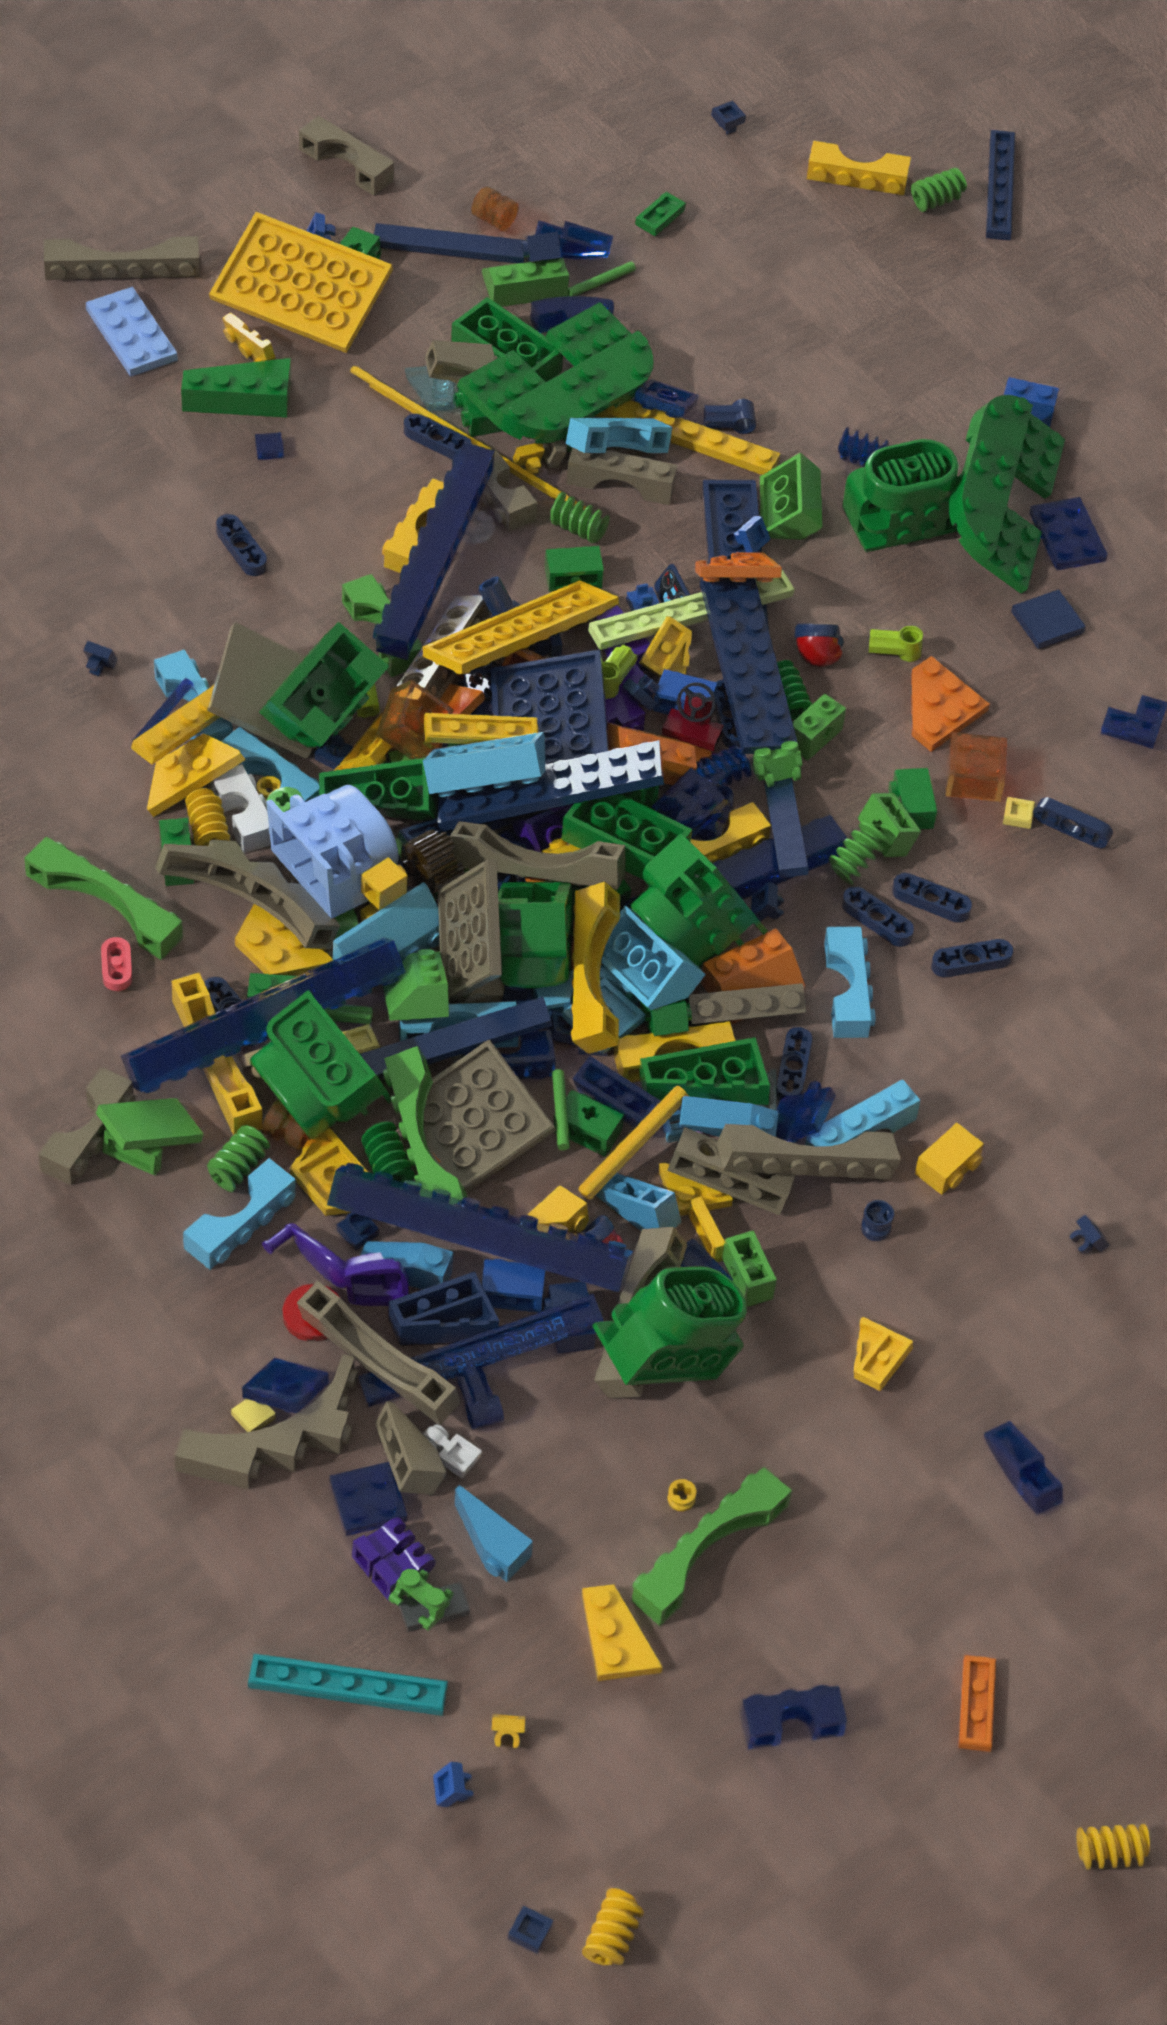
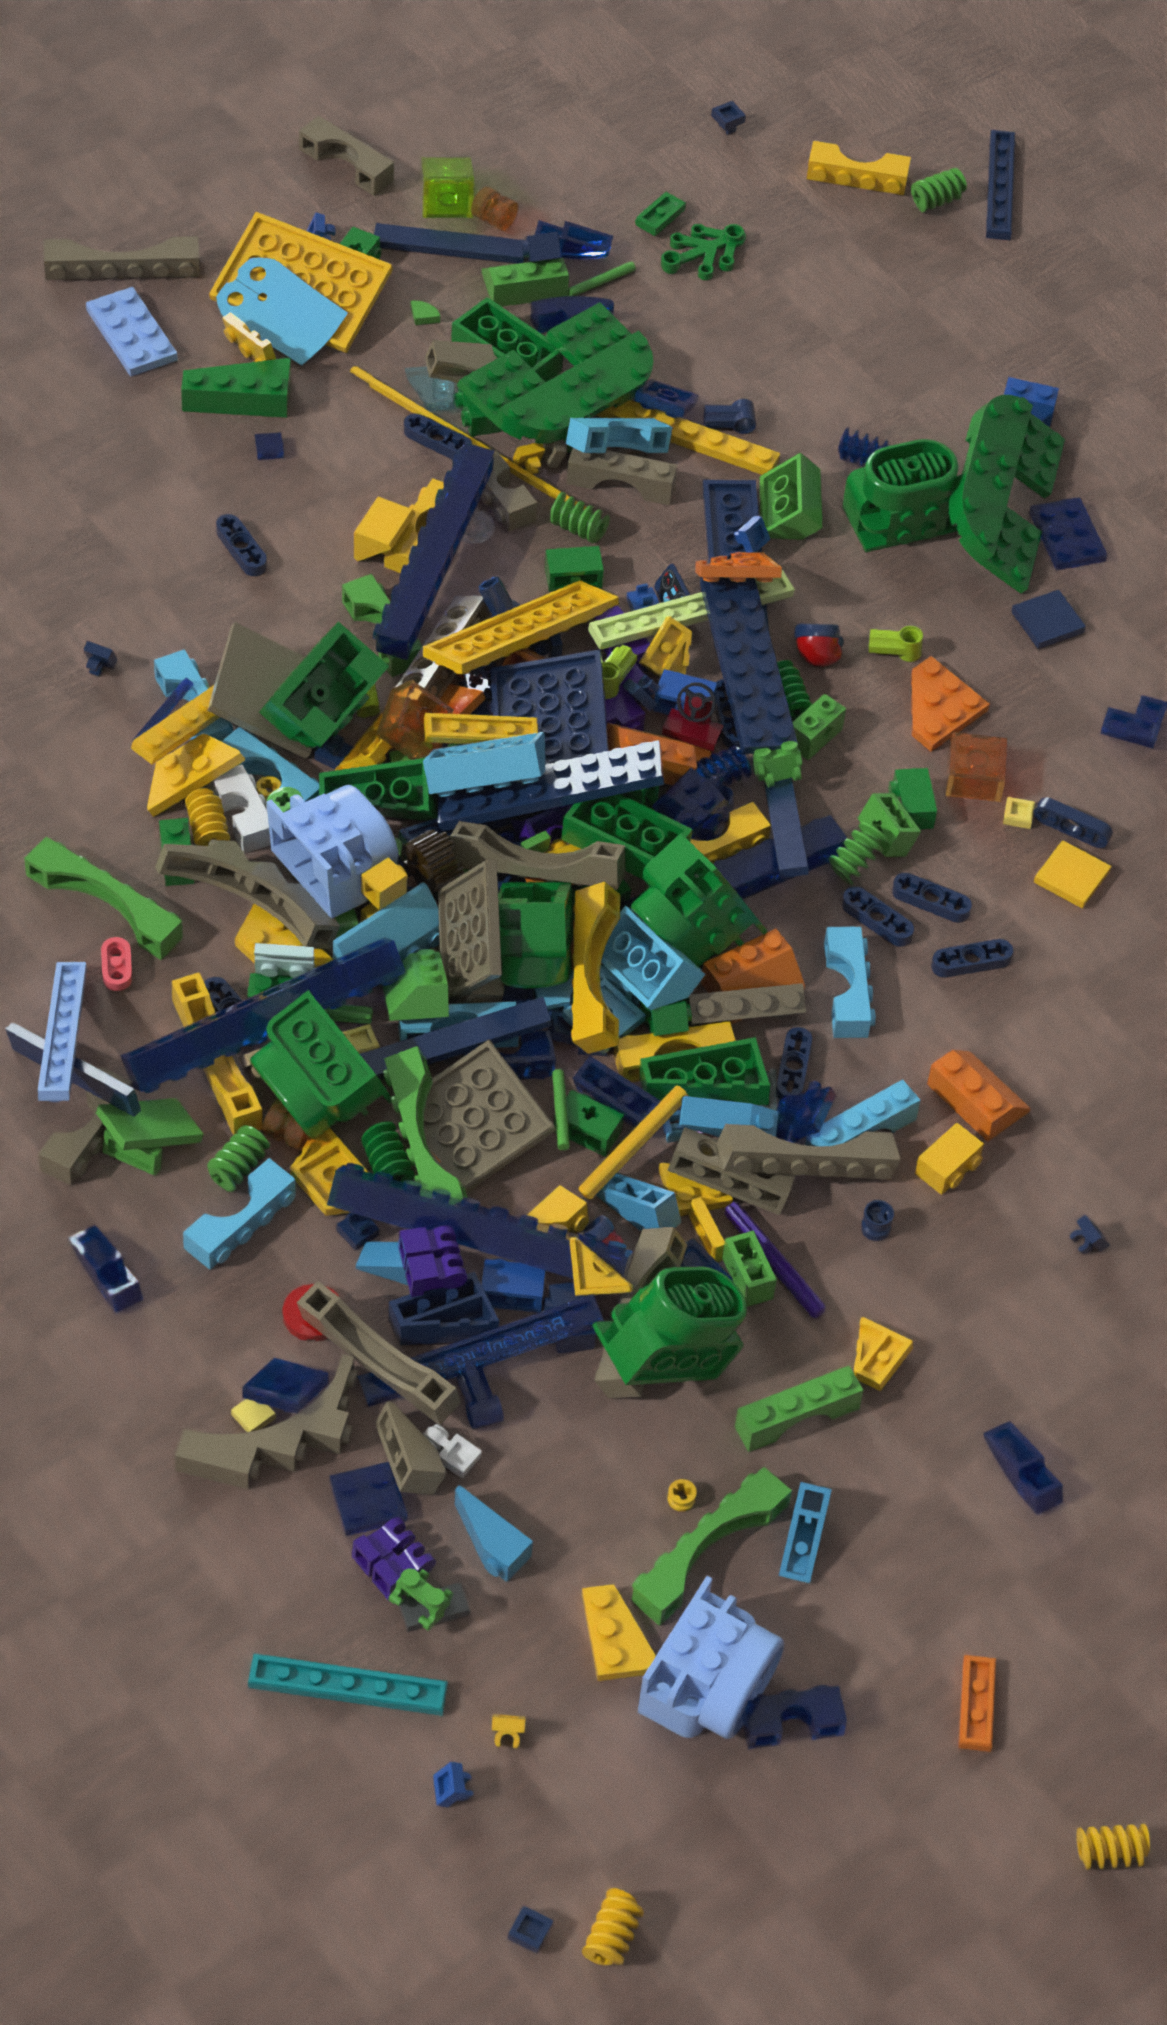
(62, 1032): none -> light blue plate
(84, 1074): none -> dark blue tile
(106, 1268): none -> clear blue slope
(283, 959): none -> light aqua plate
(292, 316): none -> medium azure piece
(367, 1277): dark purple piece -> none
(380, 528): none -> yellow slope
(424, 313): none -> bright green tile
(431, 1259): none -> dark purple legs
(447, 187): none -> clear neon green slope
(538, 842): none -> bright green tile
(593, 1274): none -> yellow tile
(709, 1668): none -> light blue brick
(731, 237): none -> green plant
(766, 902): dark blue tile -> none
(770, 1417): none -> bright green arch
(777, 1261): none -> dark purple axle
(805, 1532): none -> dark azure slope
(975, 1093): none -> orange slope
(1072, 874): none -> yellow tile

